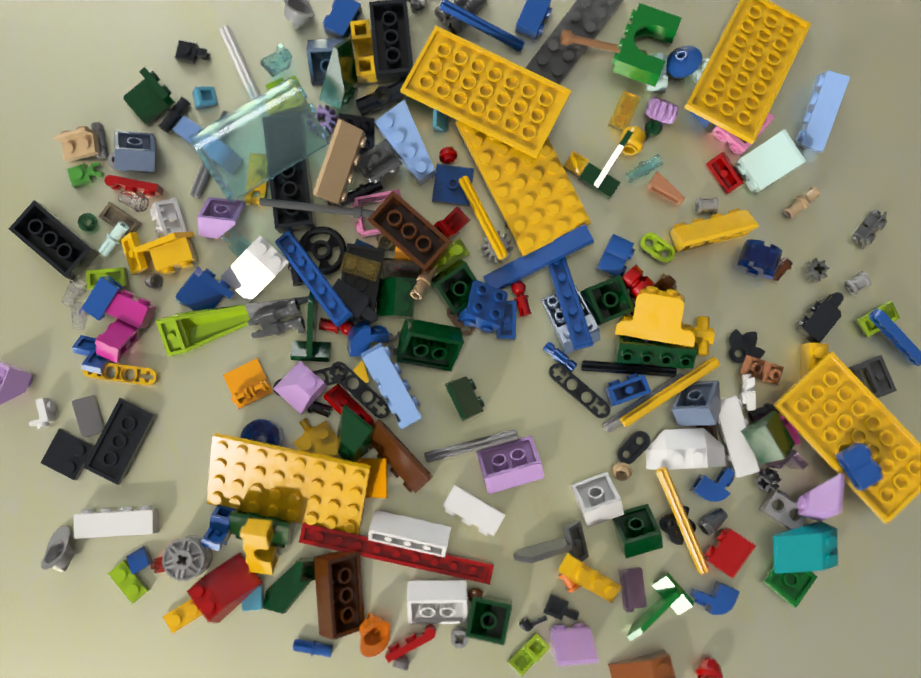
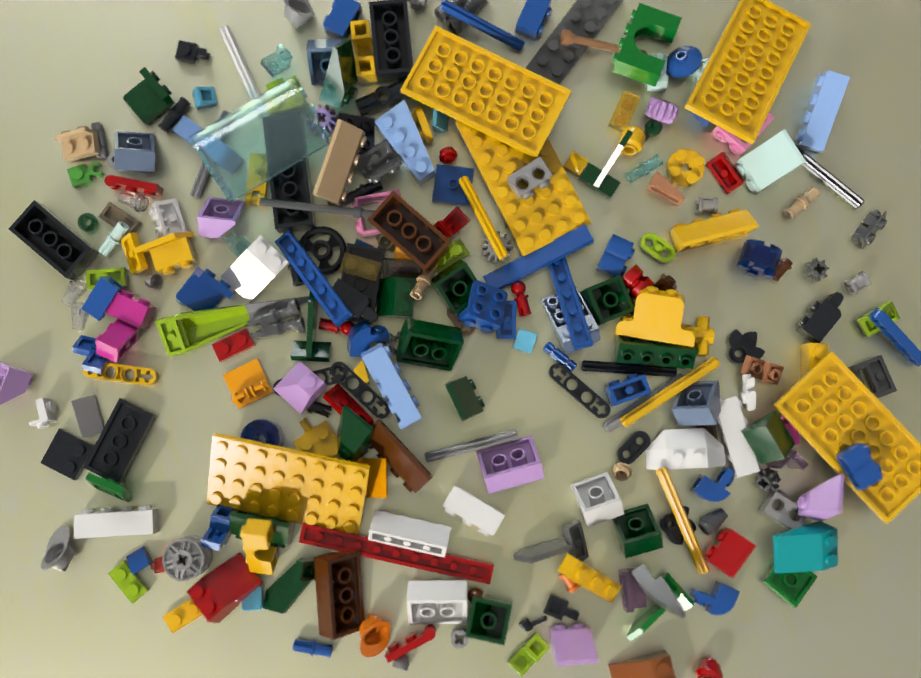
(109, 486): none -> green plate
(233, 345): none -> red plate
(419, 118): none -> yellow plate
(525, 341): none -> medium azure slope
(526, 175): none -> light grey brick
(657, 590): none -> slope
(694, 162): none -> yellow plate
(761, 412): black pin -> none
(830, 180): none -> axle

